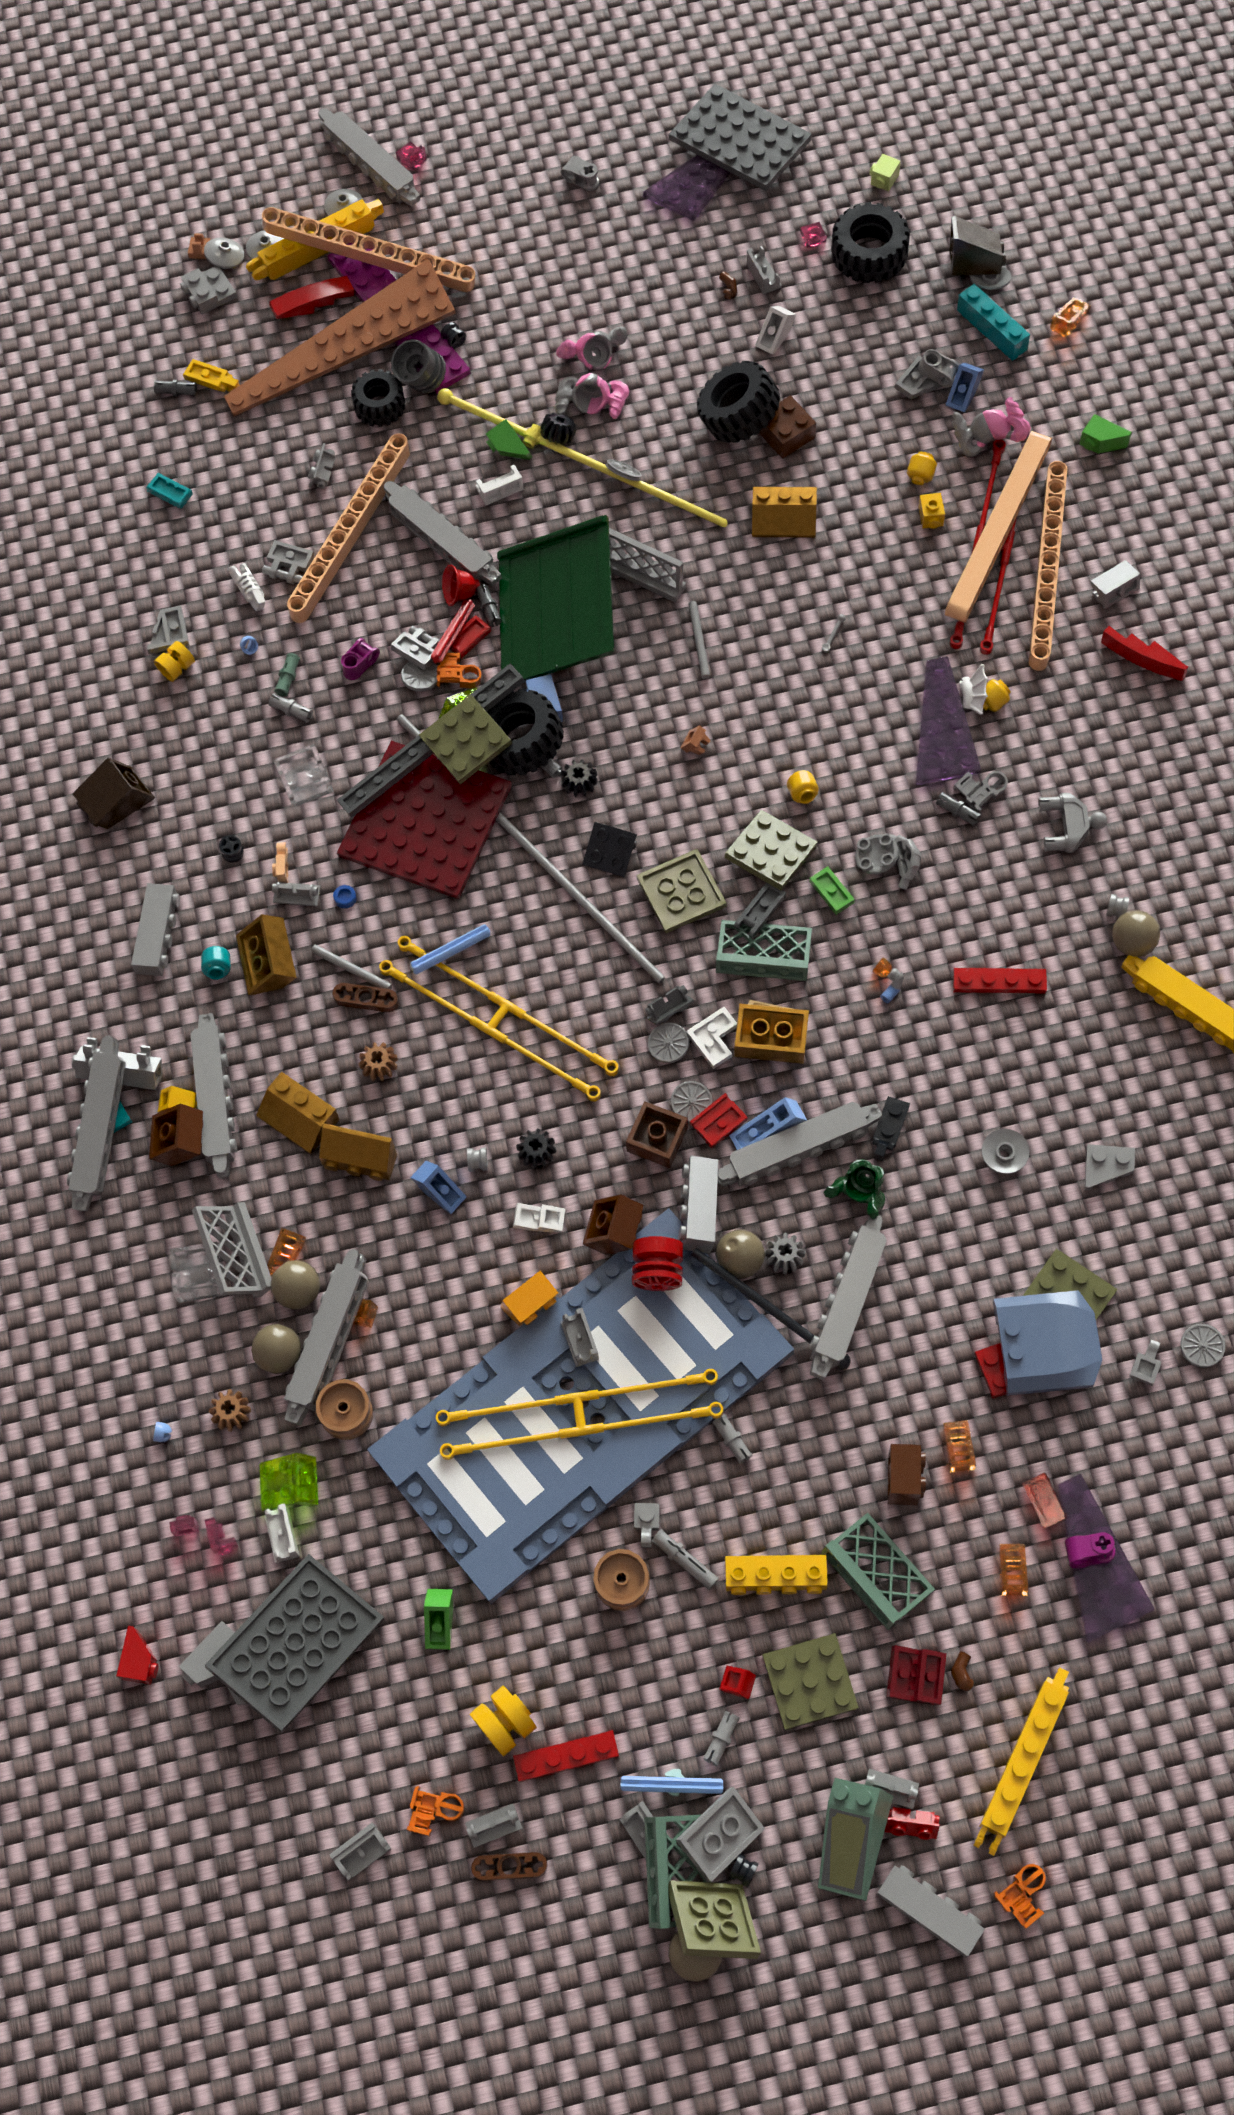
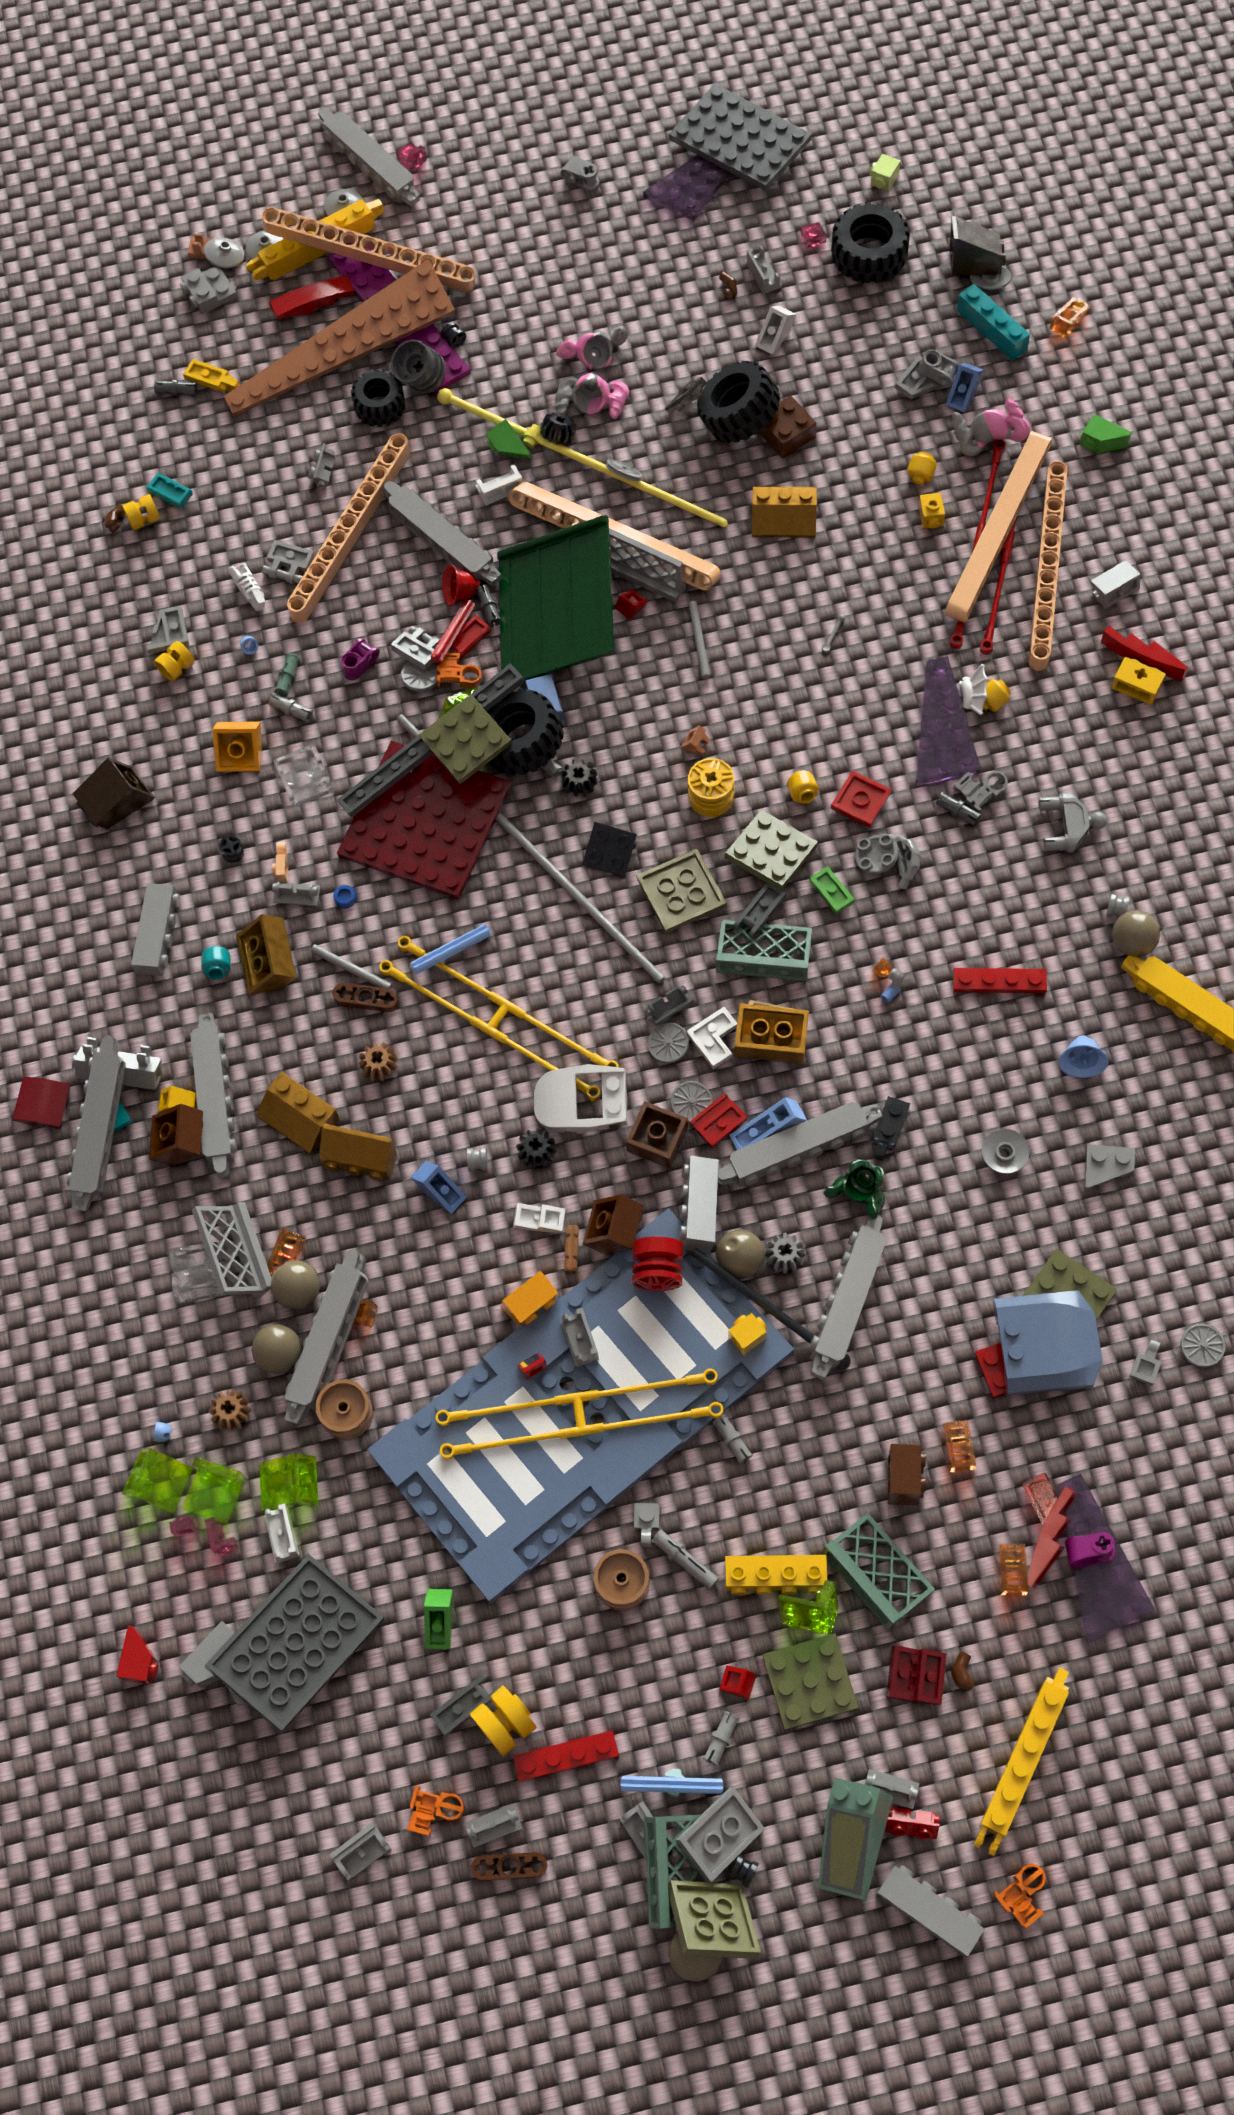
(41, 1102): none -> dark red slope
(112, 516): none -> reddish brown arm
(134, 515): none -> yellow wheel
(157, 1479): none -> clear neon green bracket
(214, 1490): none -> clear neon green bracket
(237, 746): none -> light orange slope
(458, 1708): none -> dark grey hinge
(532, 1366): none -> red slope
(557, 1099): none -> white slope
(567, 513): none -> light nougat beam
(571, 1248): none -> medium nougat axle
(630, 604): none -> red slope
(687, 395): none -> clear smoke wing
(711, 787): none -> yellow wheel
(747, 1332): none -> yellow brick
(811, 1615): none -> clear neon green bracket
(861, 799): none -> red plate
(1047, 1546): none -> red slope
(1083, 1058): none -> light blue hat
(1138, 680): none -> yellow brick

